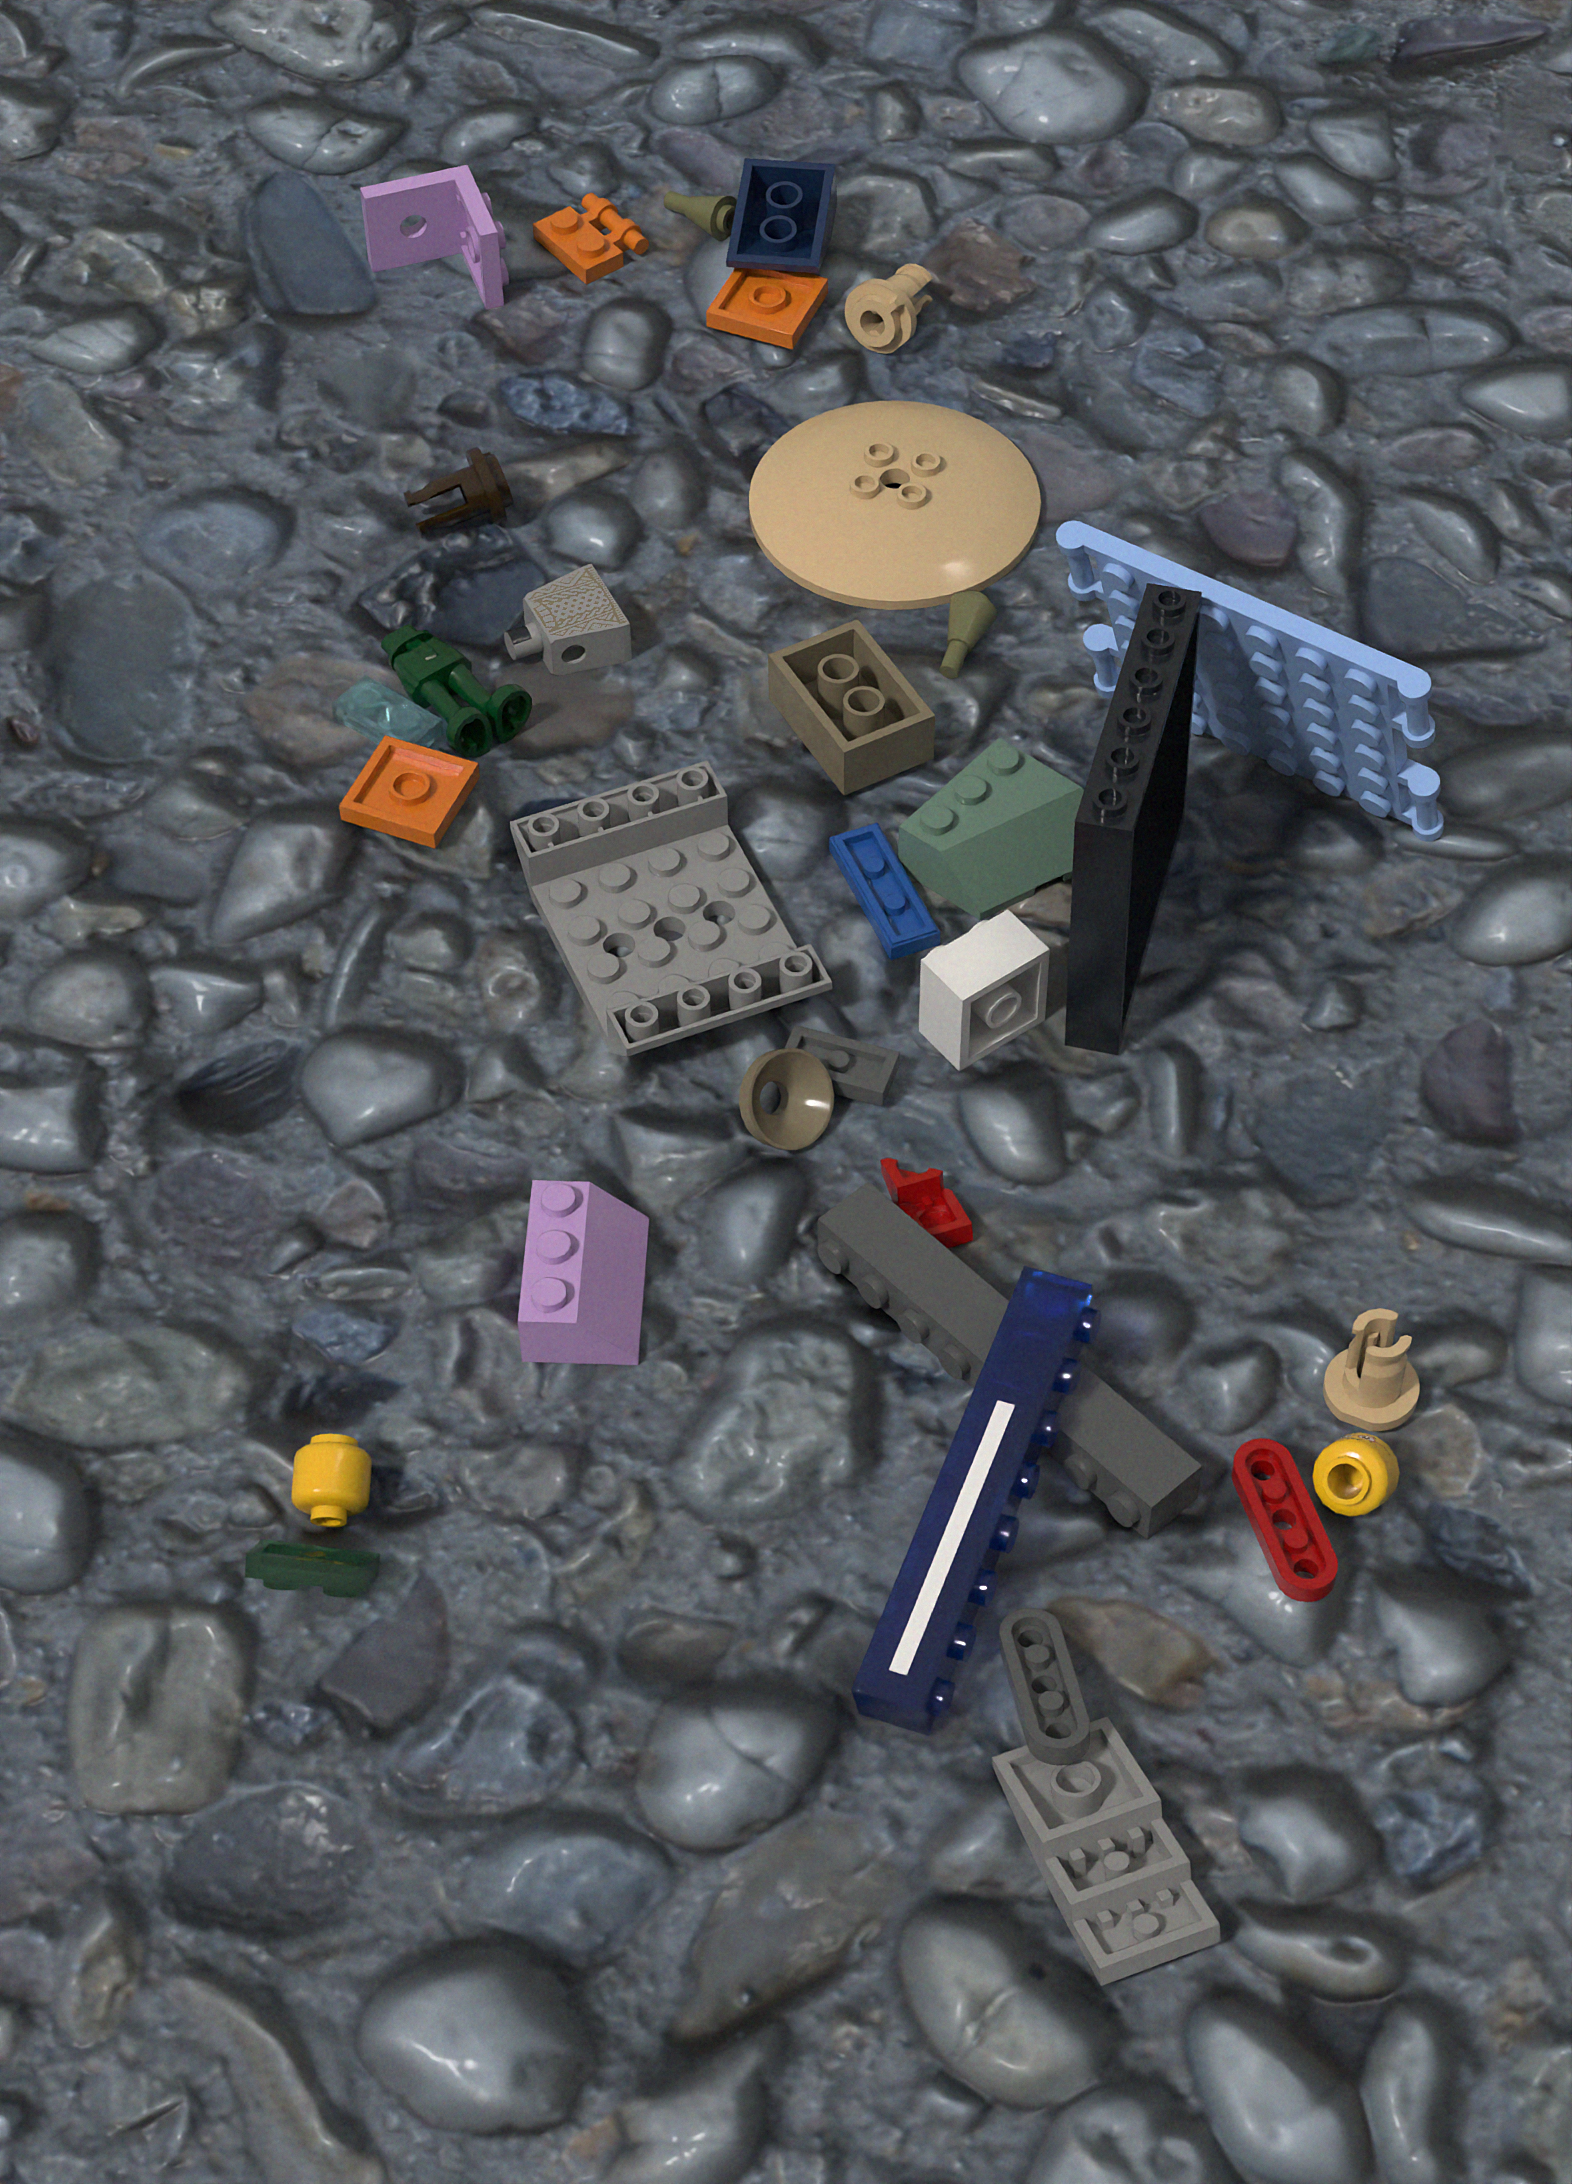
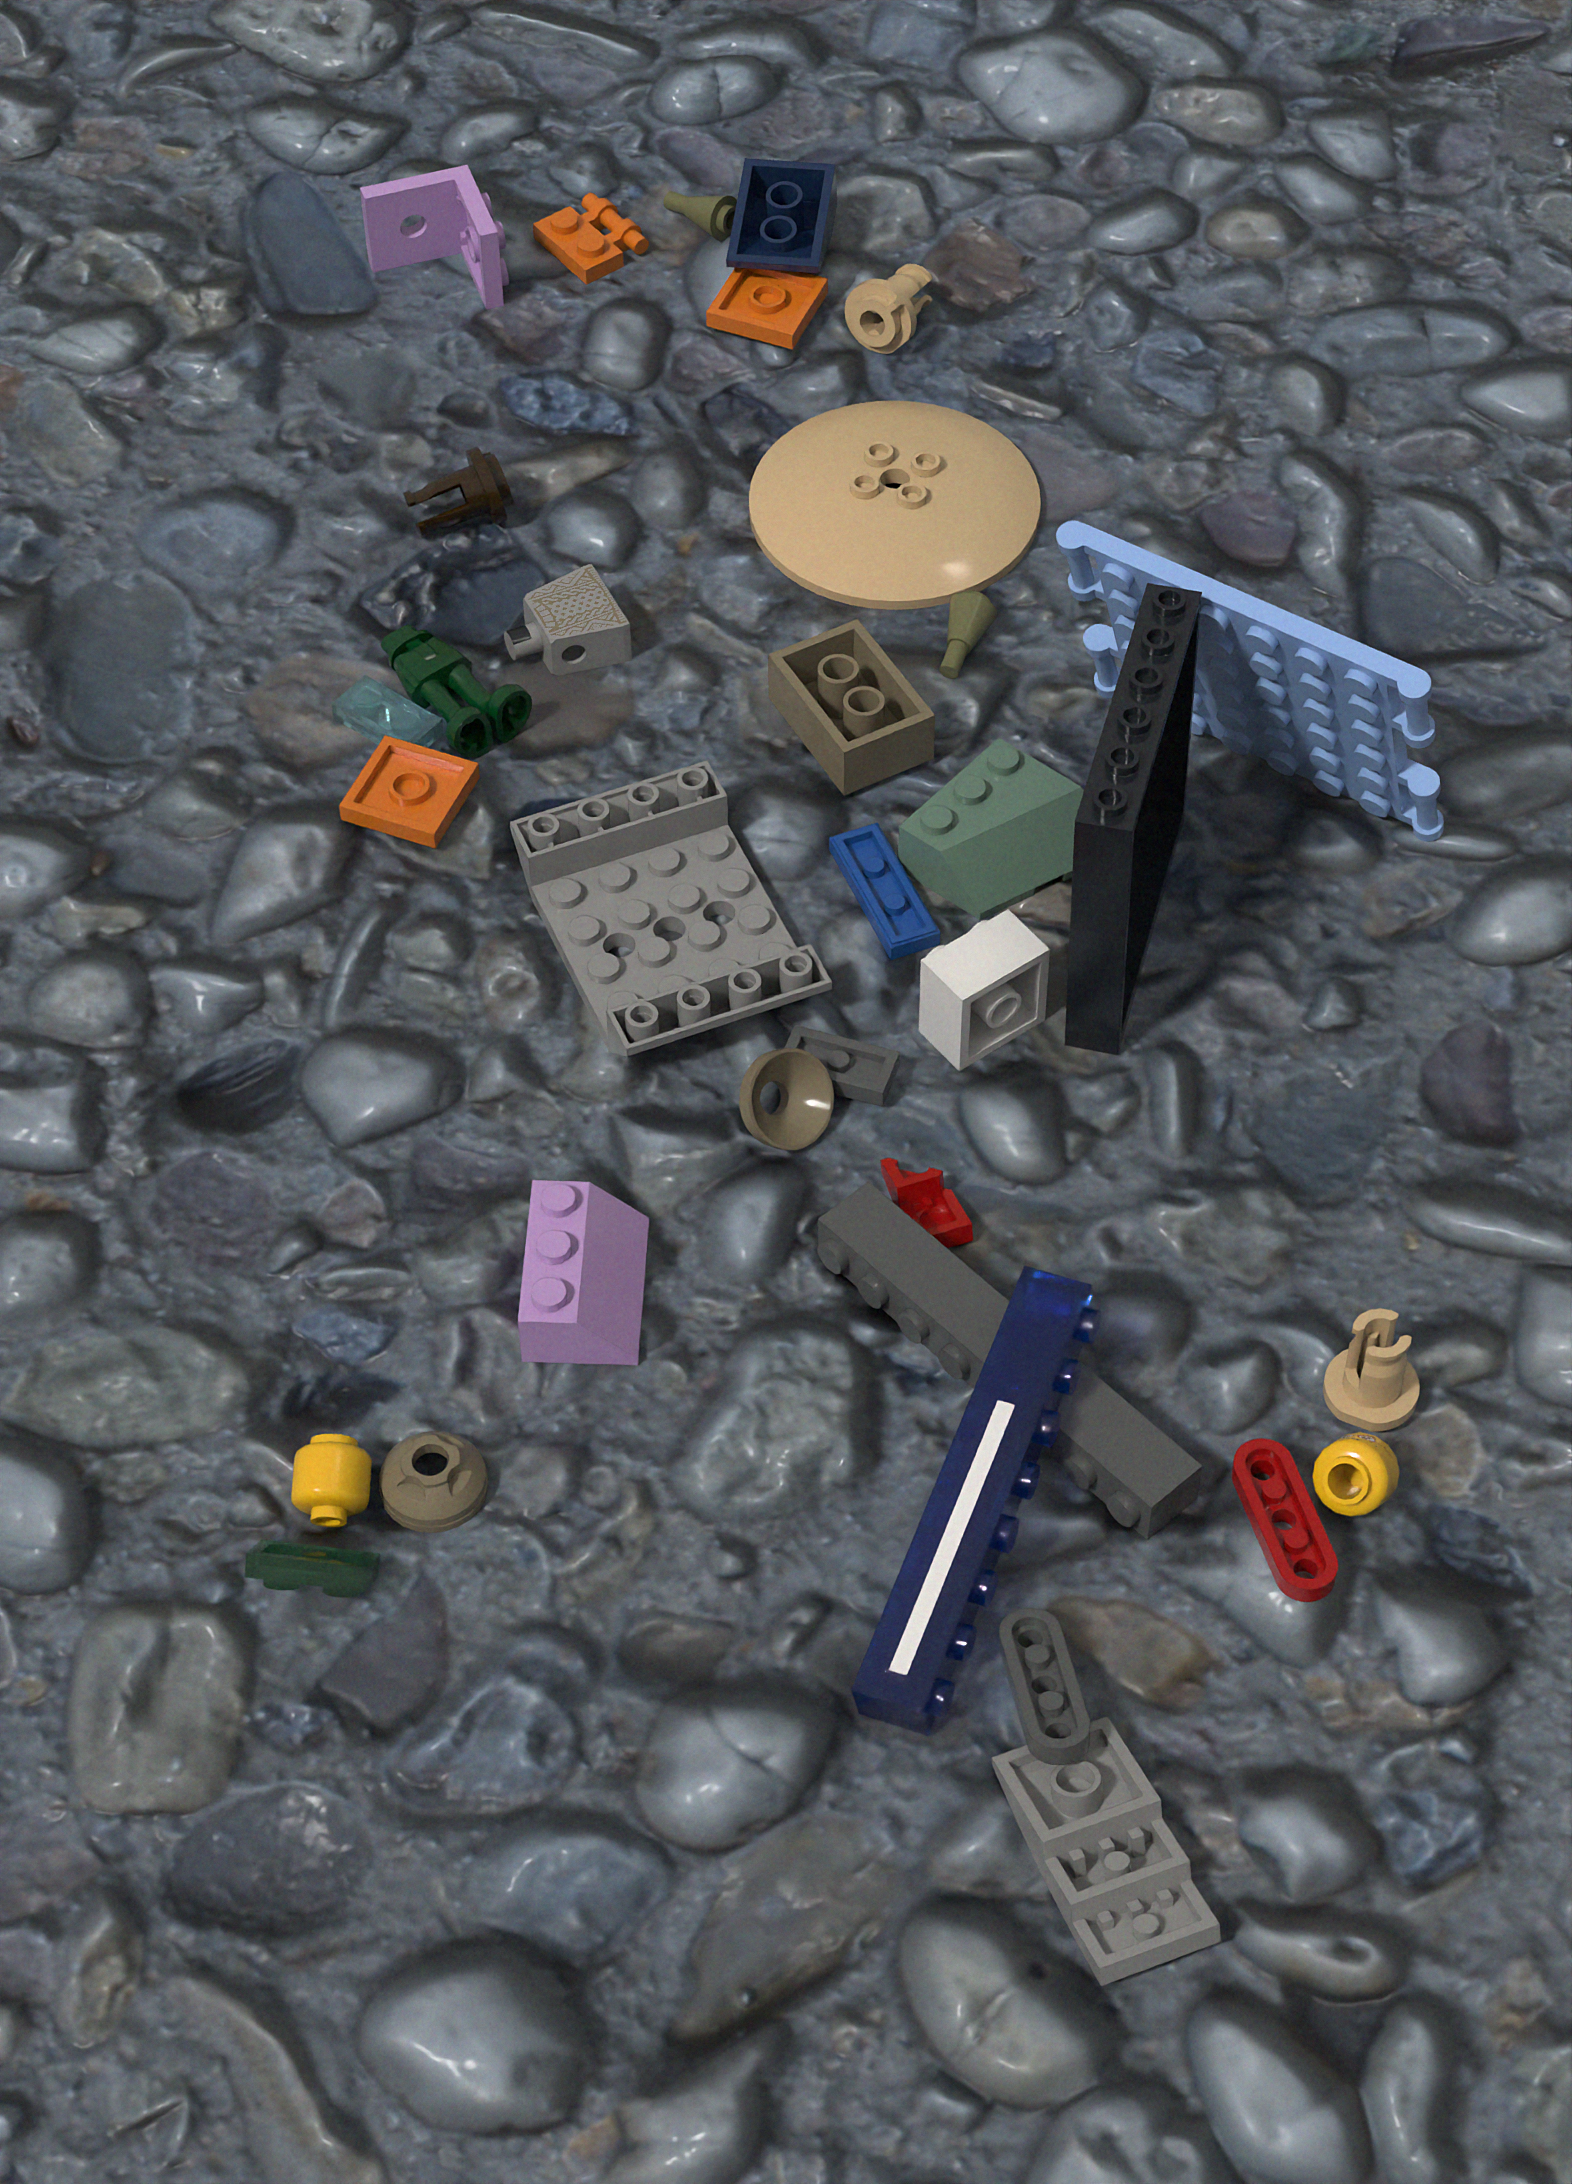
(437, 1500): none -> dark tan piece

